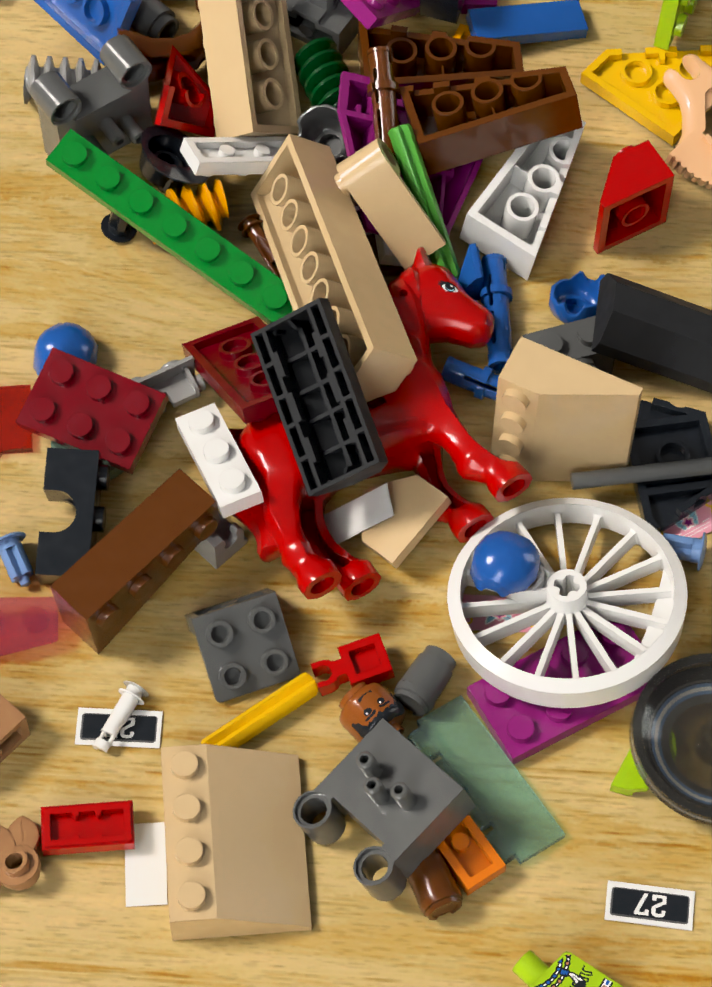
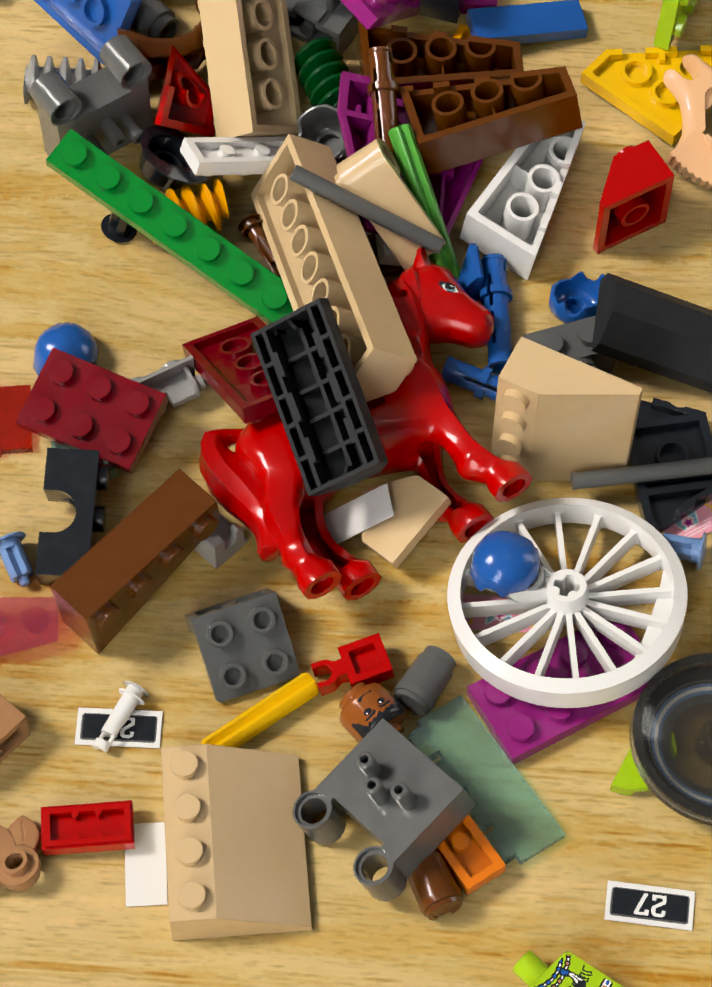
(219, 460): white plate -> none
(367, 209): none -> dark grey bar

